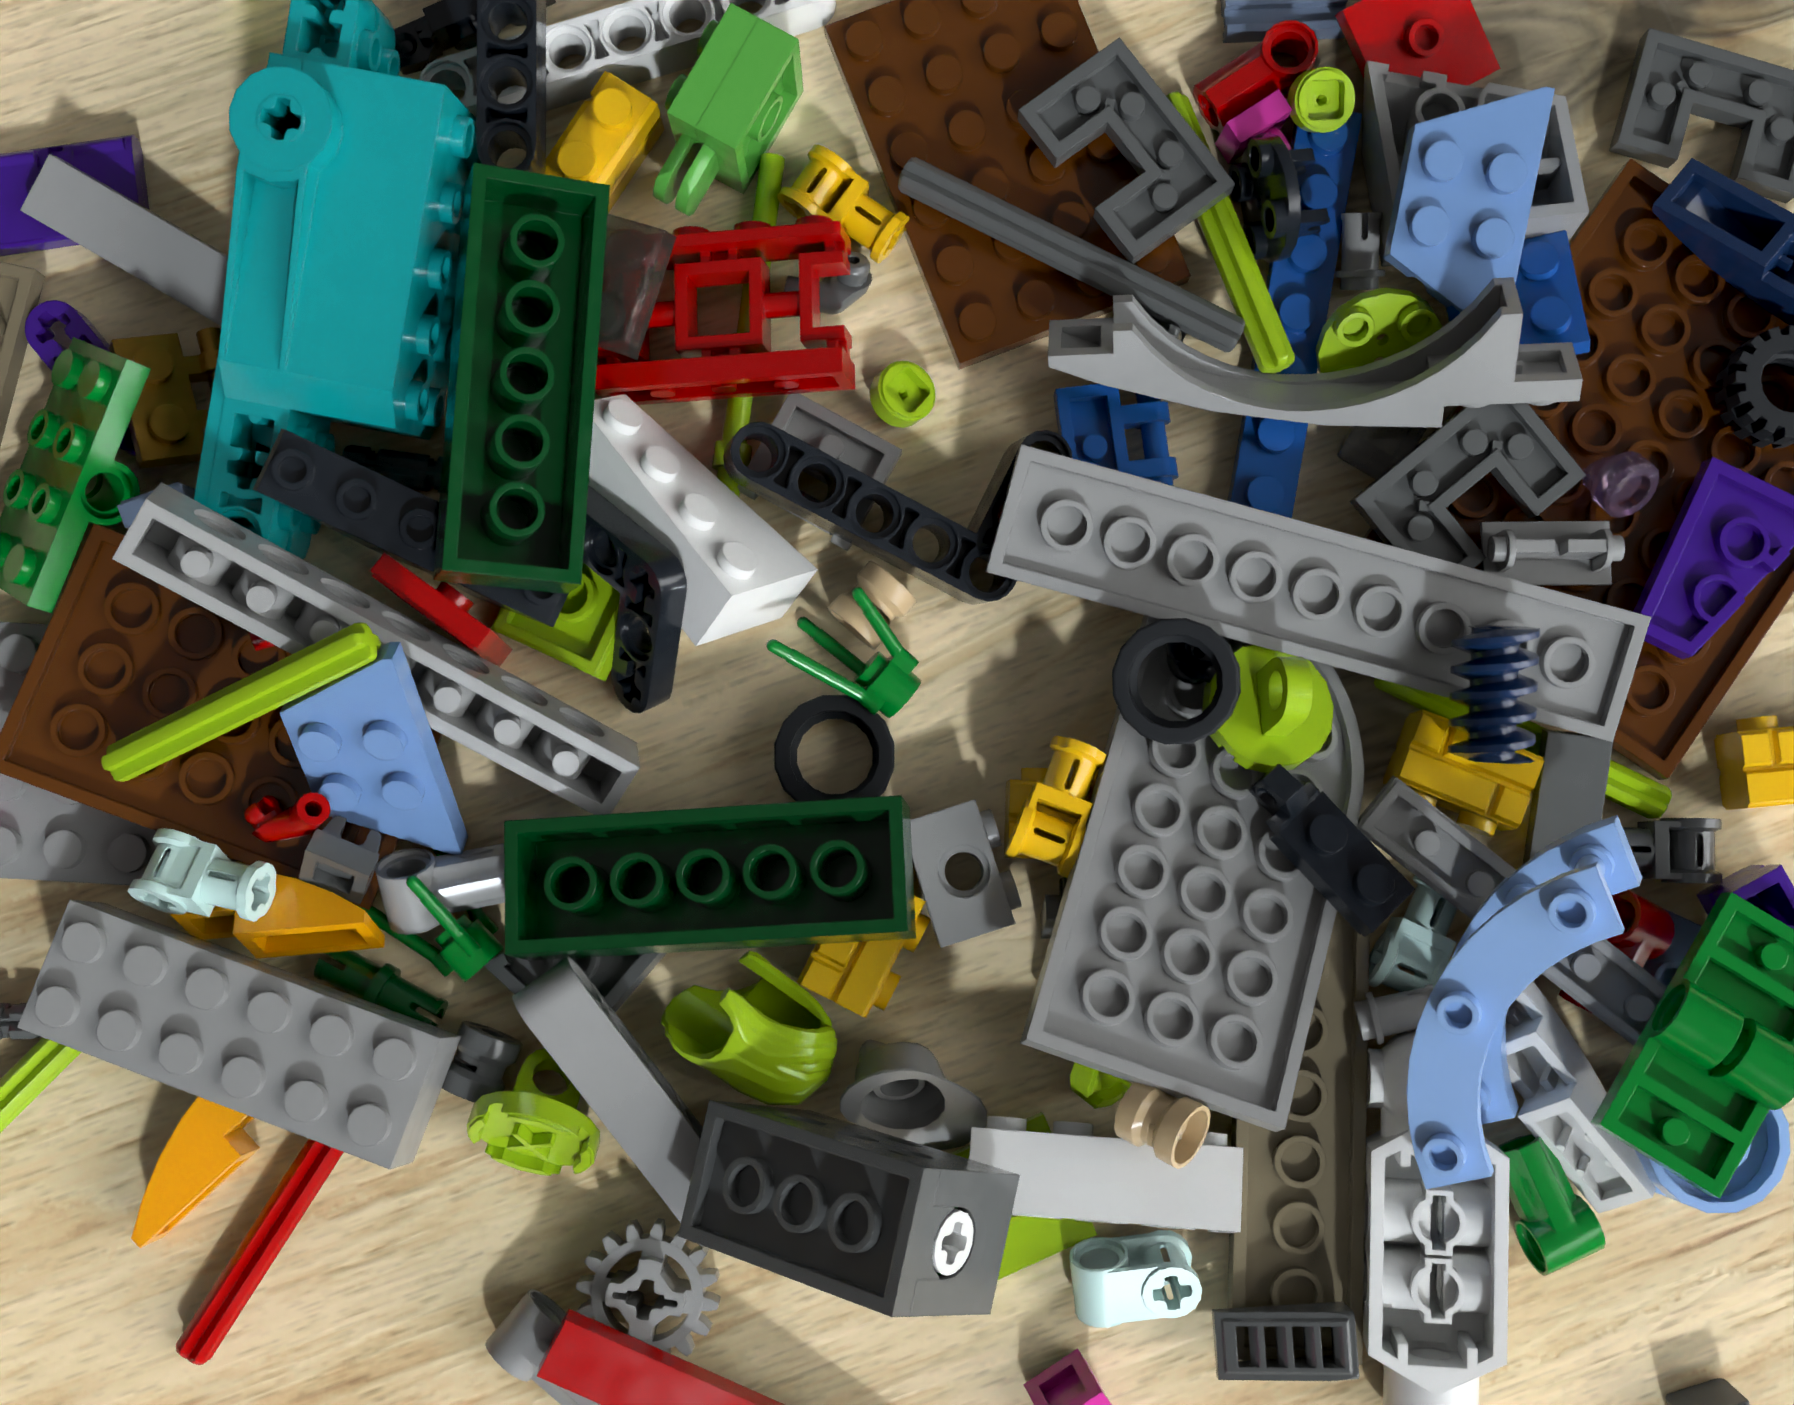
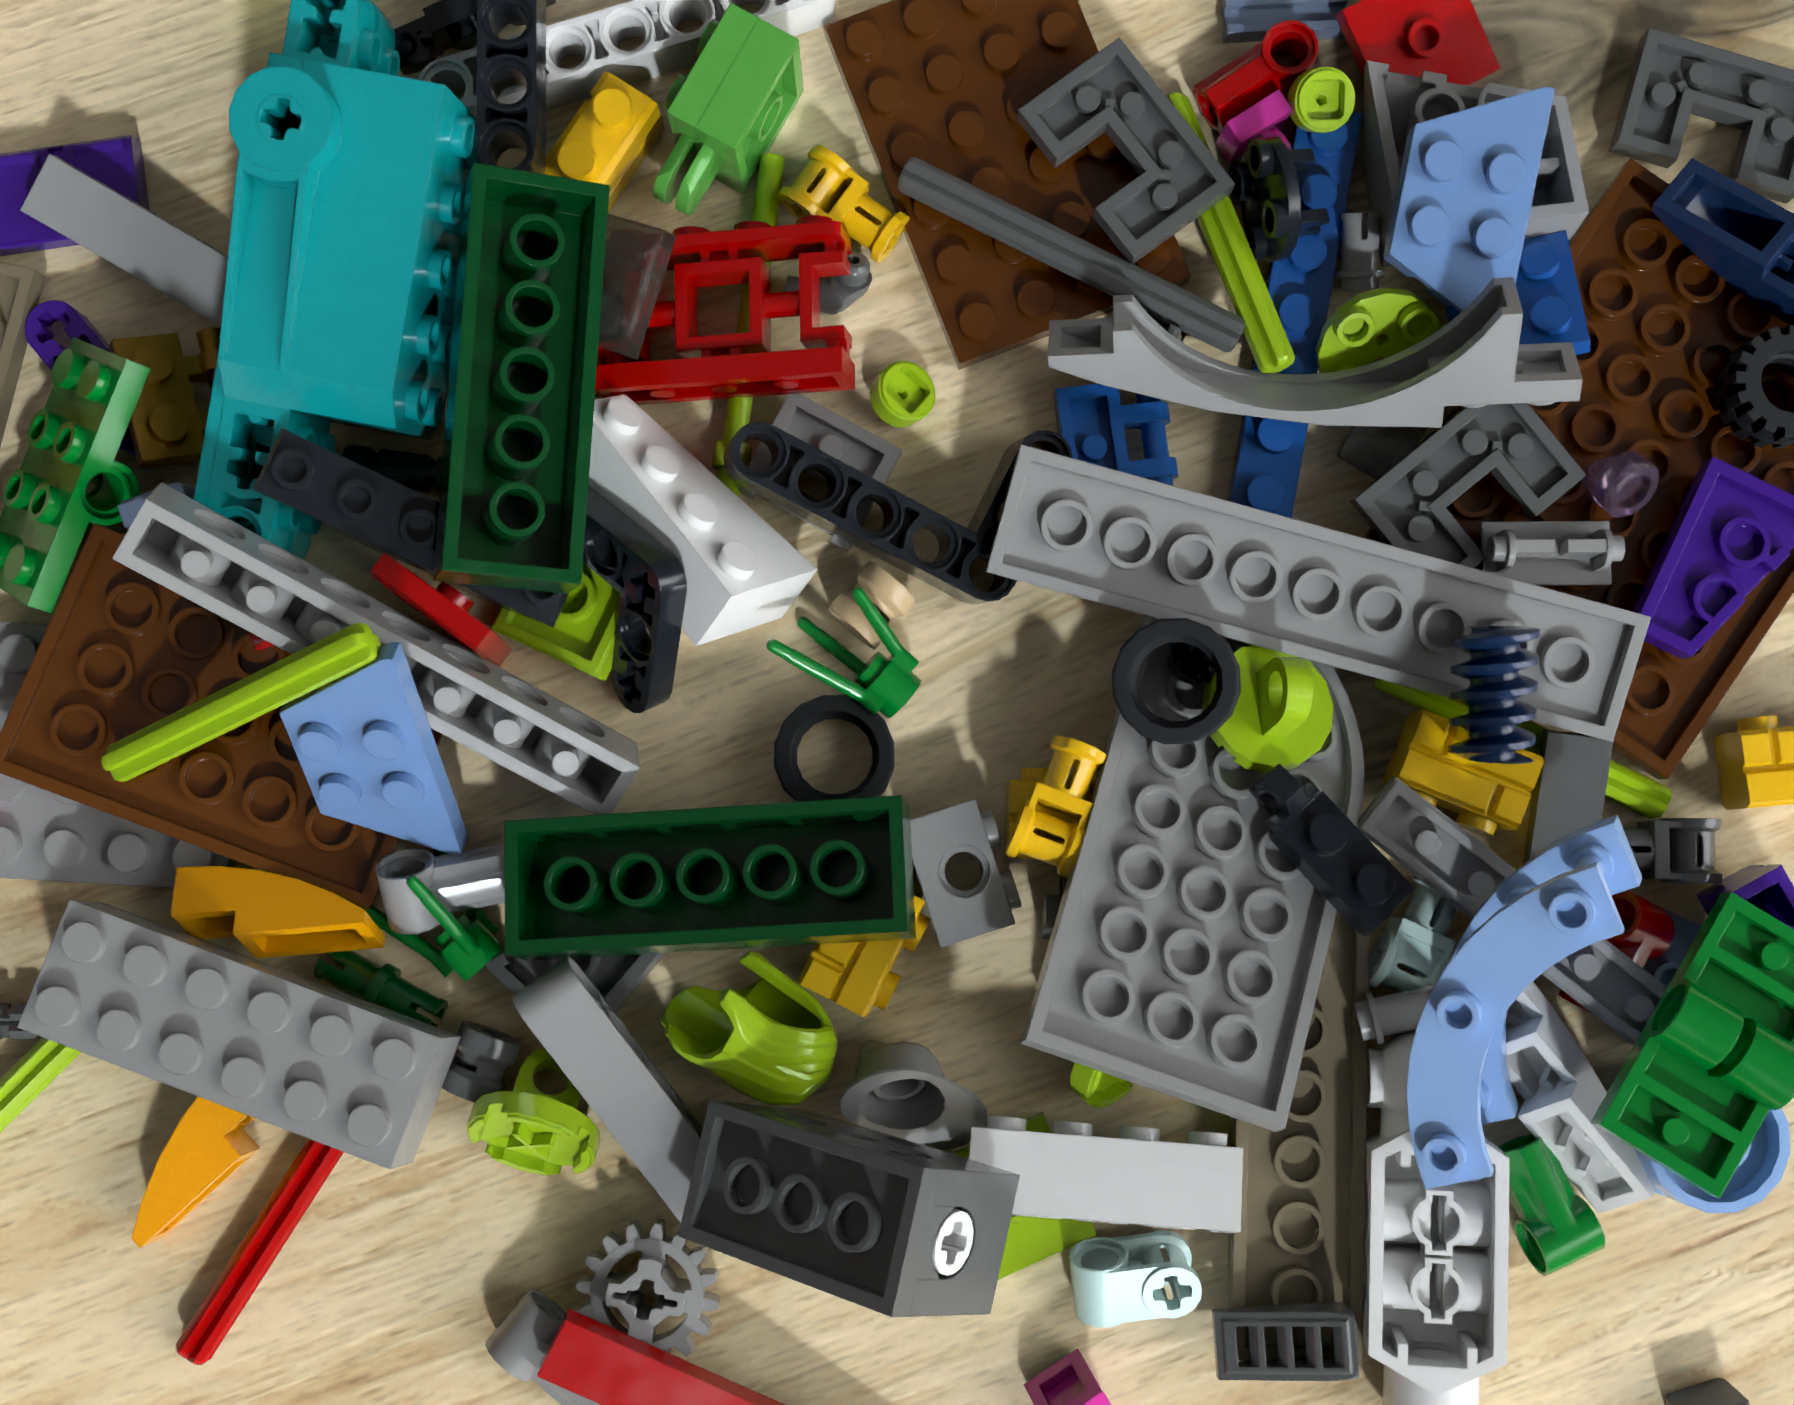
(198, 875): light aqua connector -> none
(299, 820): red arm -> none
(339, 864): dark grey tile -> none
(1163, 1122): tan wheel -> none

